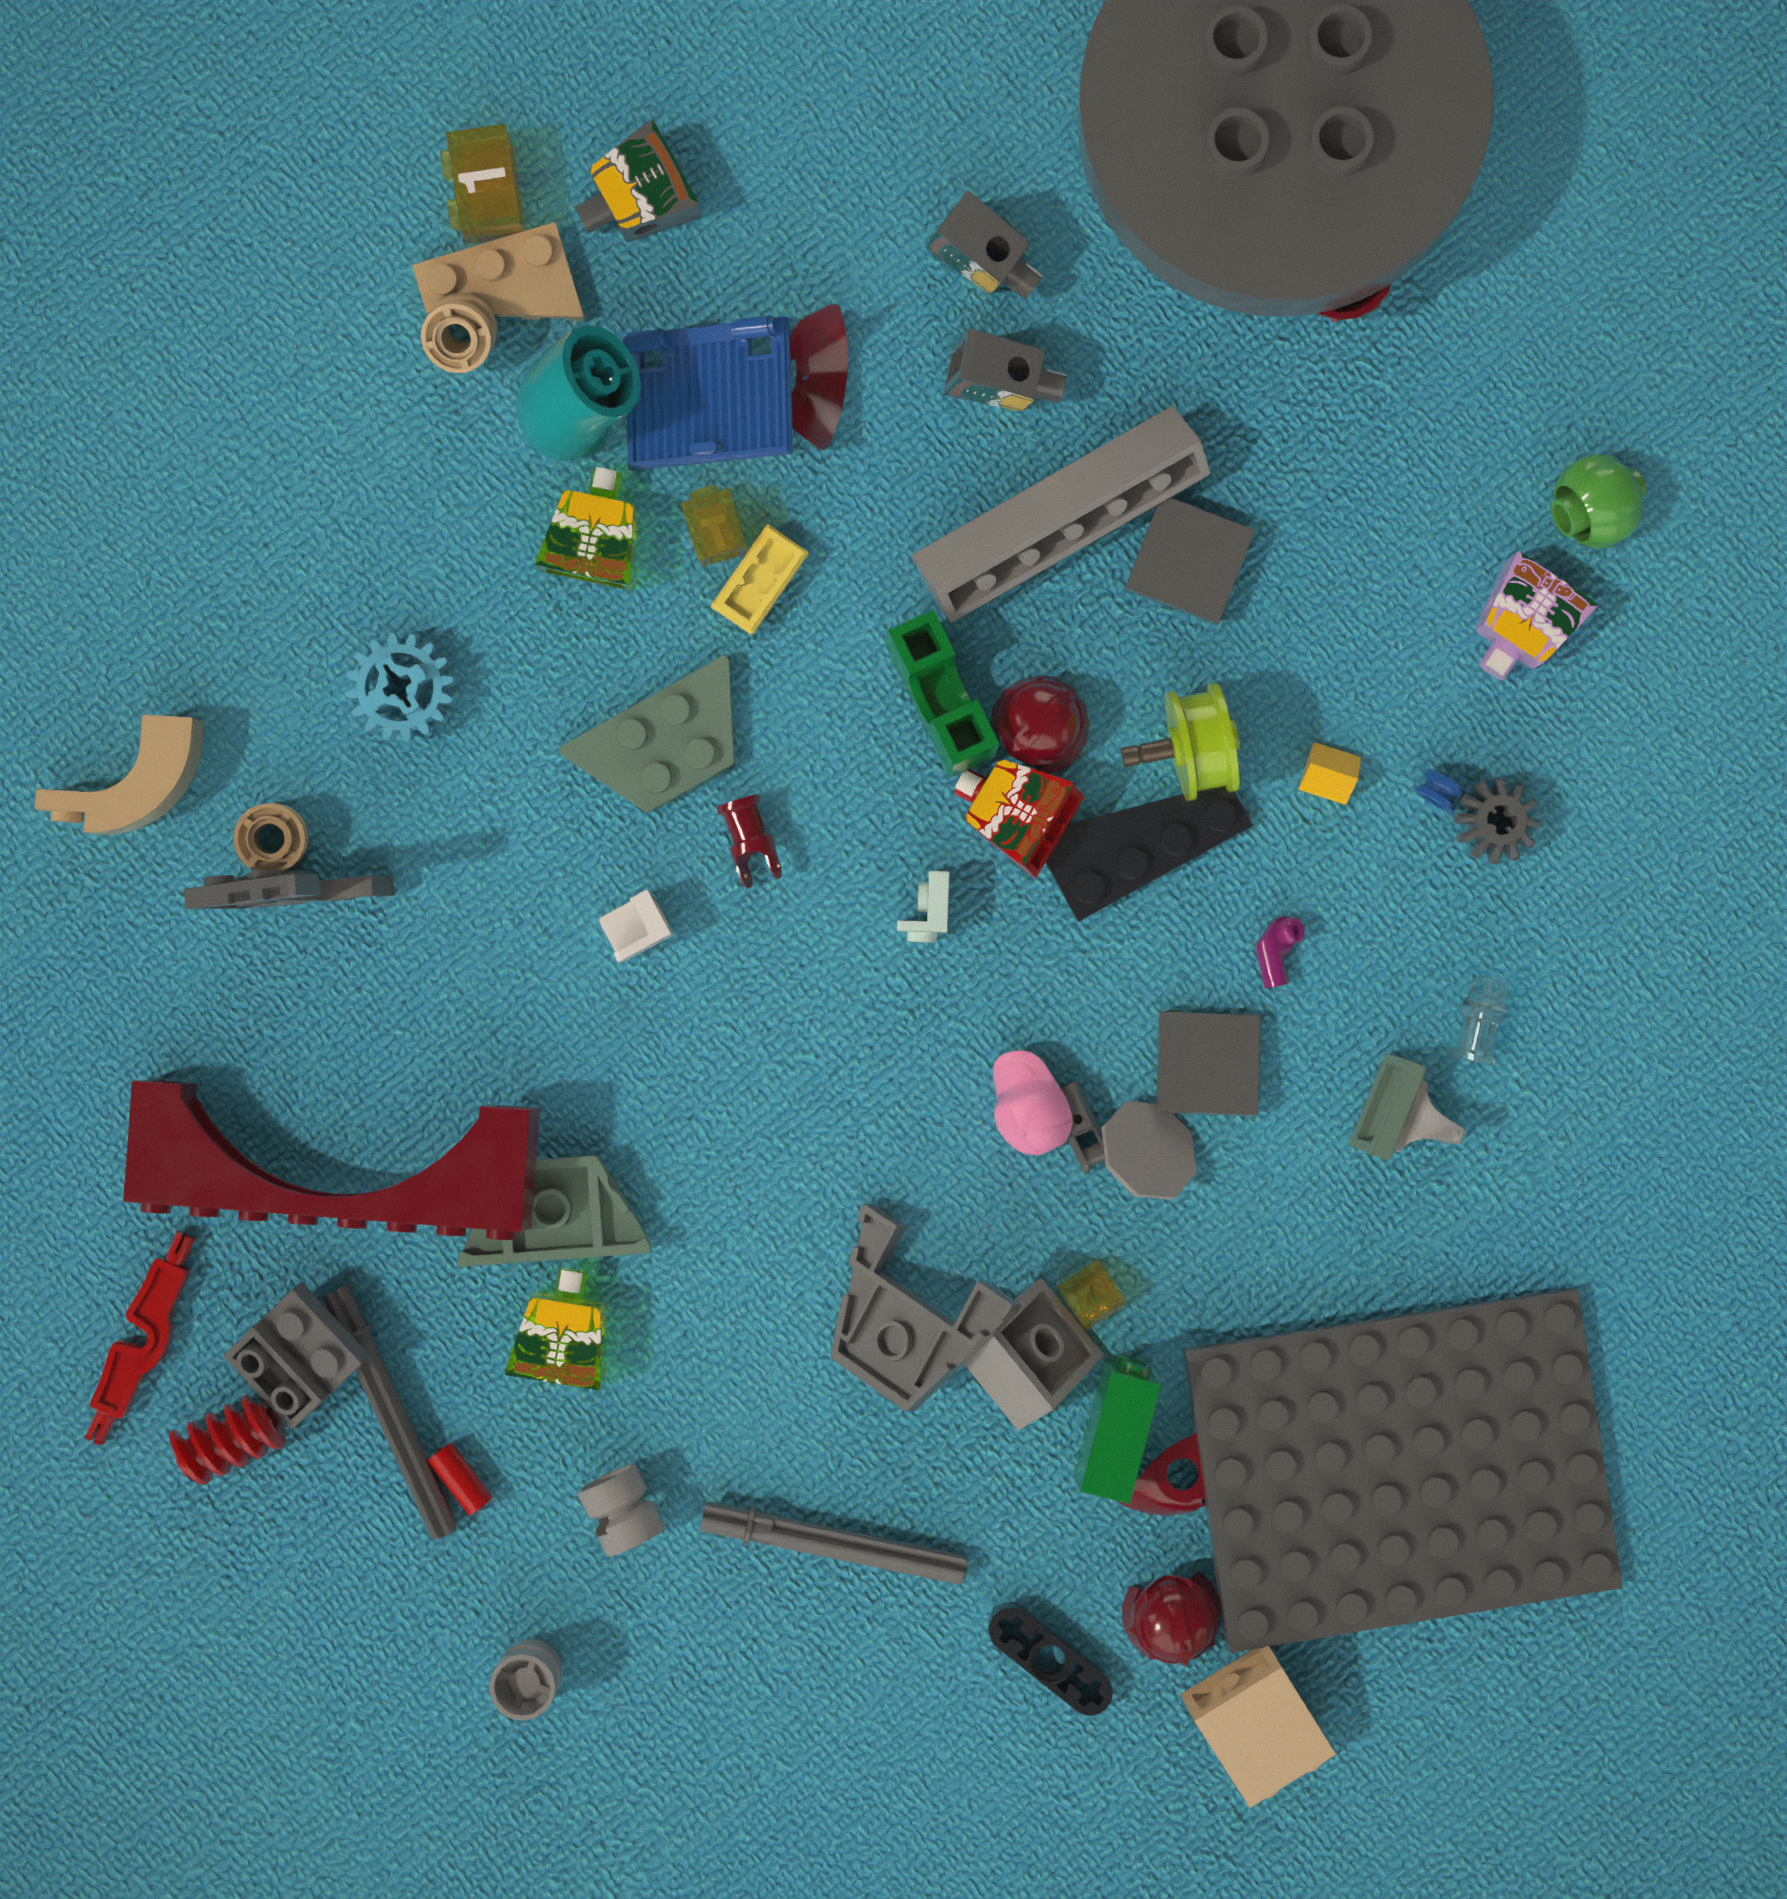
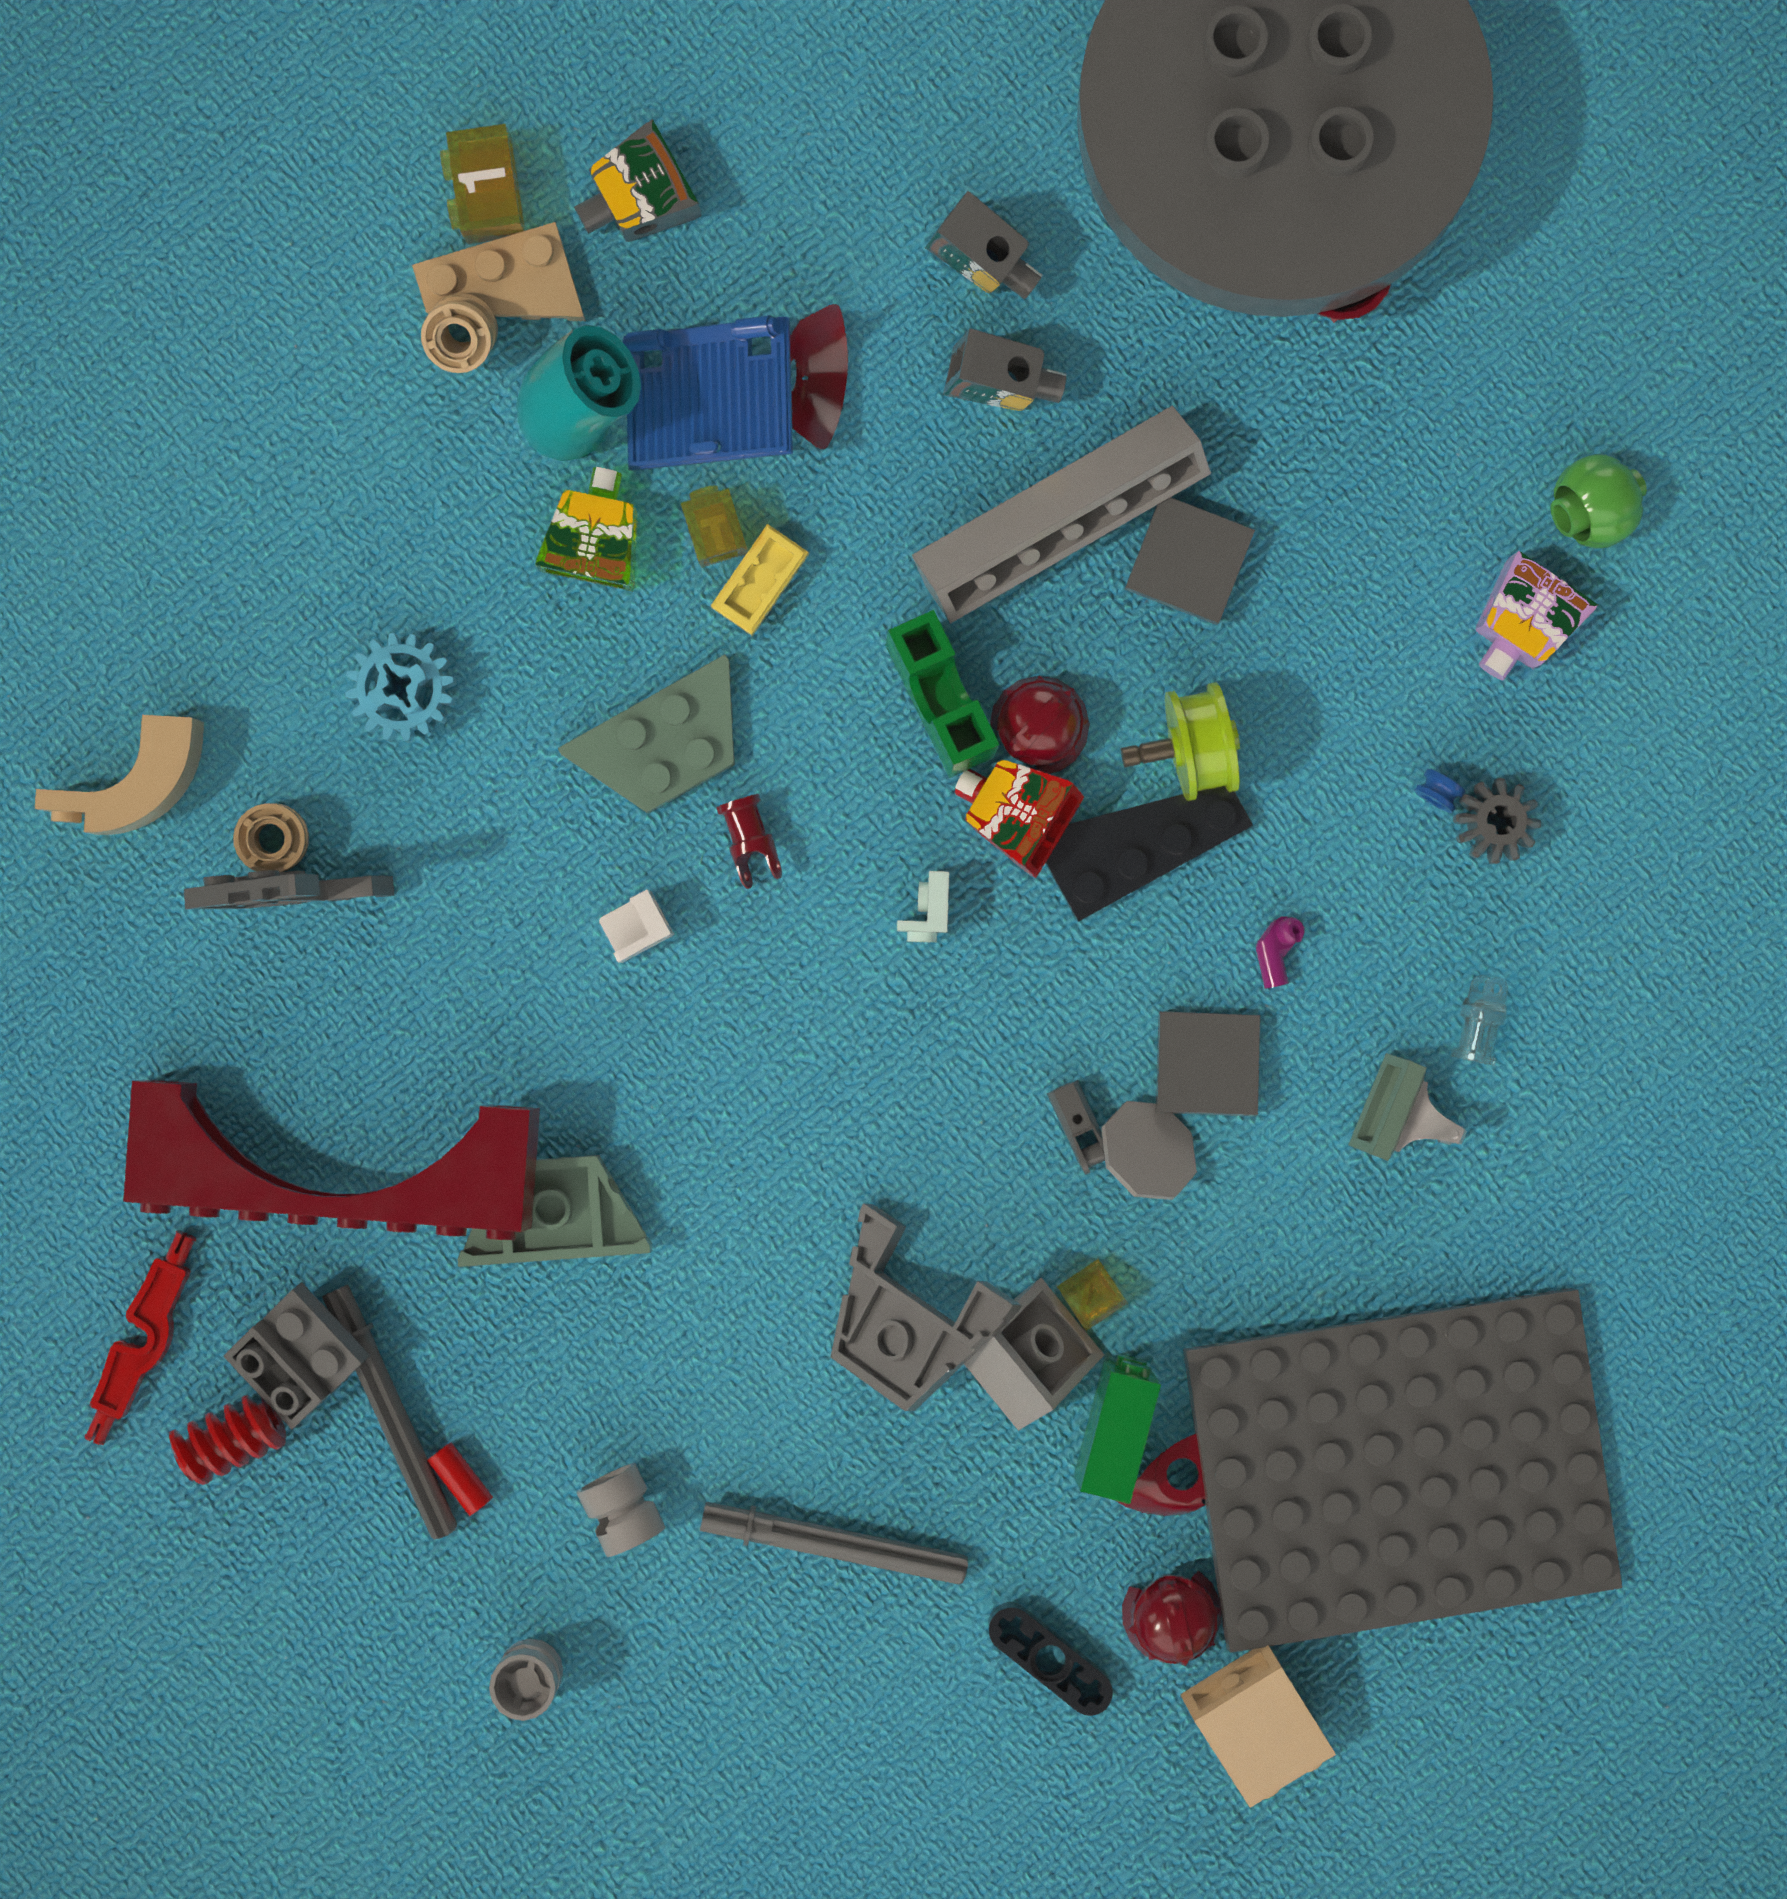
(562, 1336): torso -> none
(1030, 1104): bright pink piece -> none
(1330, 773): yellow slope -> none

